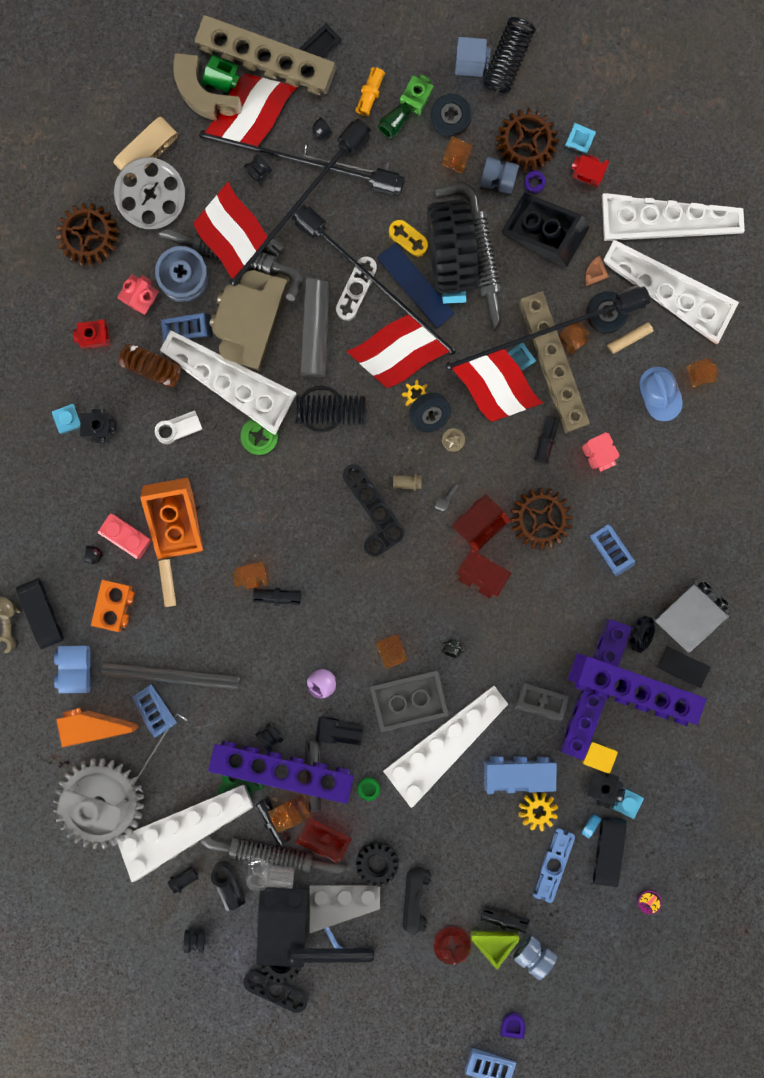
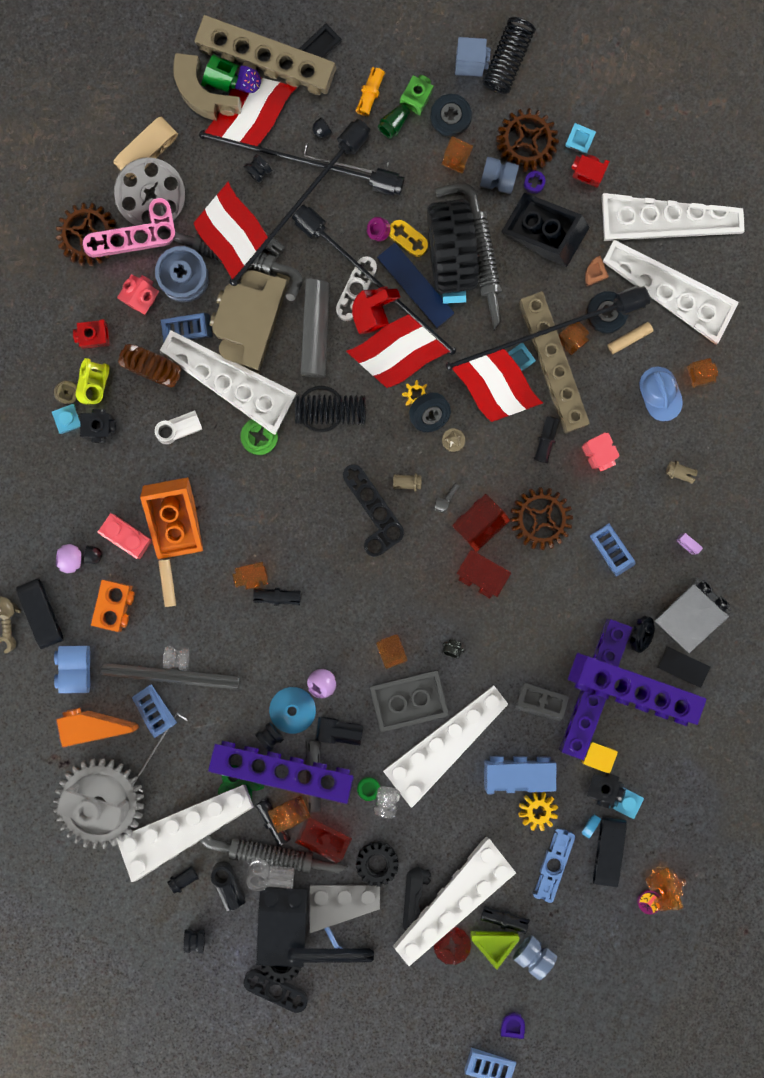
(65, 392): none -> dark tan tile
(68, 558): none -> lavender piece
(93, 380): none -> neon yellow piece
(128, 233): none -> bright pink beam
(170, 658): none -> clear wheel
(248, 80): none -> dark purple tile
(295, 698): none -> dark azure dish
(369, 310): none -> red brick
(378, 229): none -> magenta tile
(387, 801): none -> clear wheel
(468, 888): none -> white wing
(669, 887): none -> clear orange hips
(679, 471): none -> dark tan pin
(689, 544): none -> lavender tile

